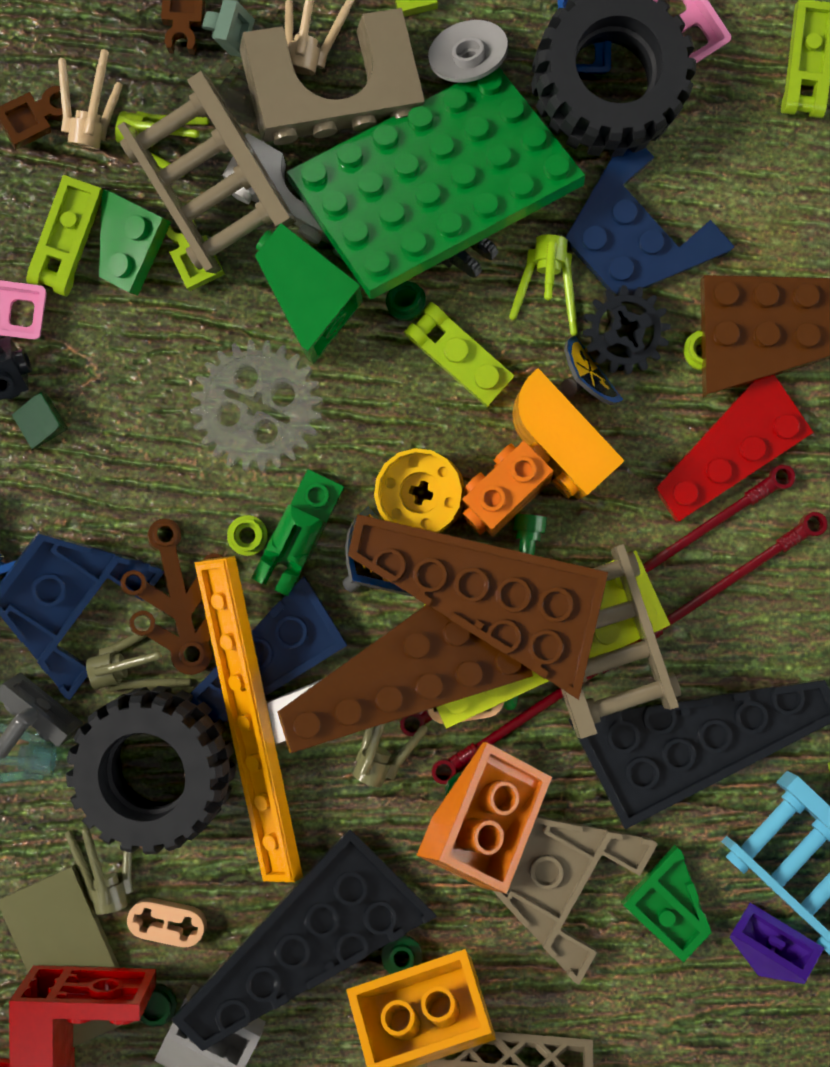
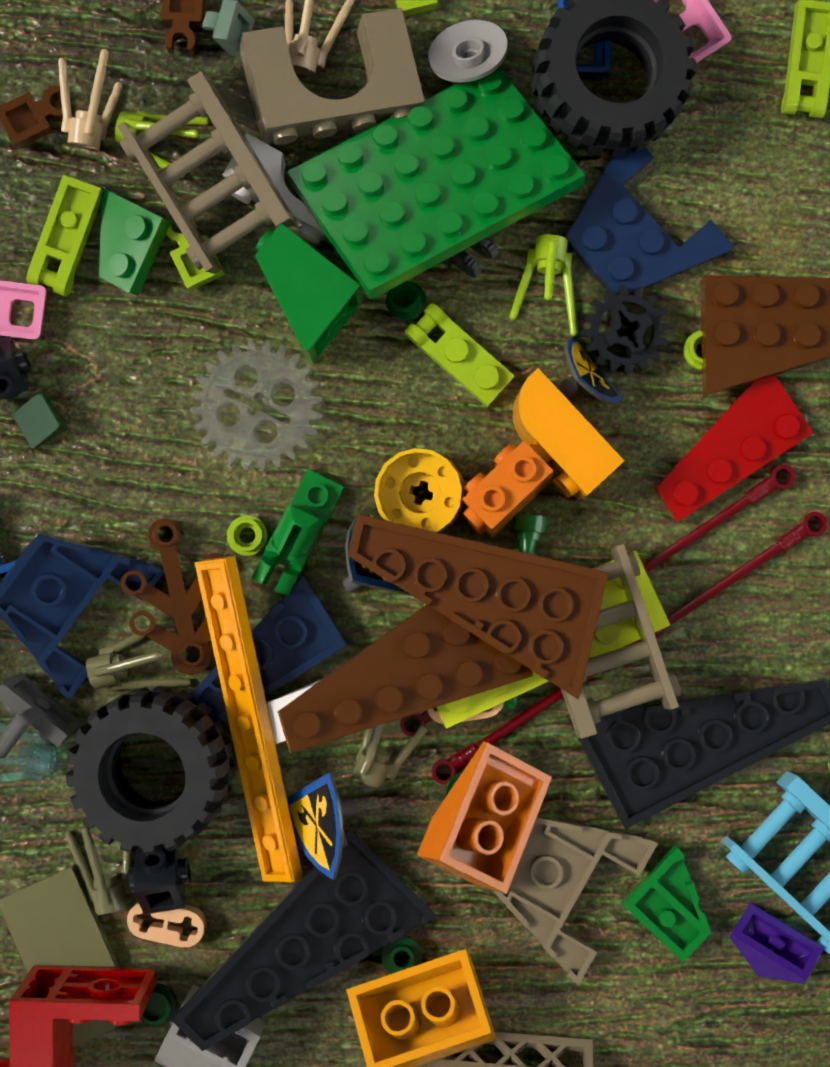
(159, 880): none -> black brick
(318, 823): none -> shield

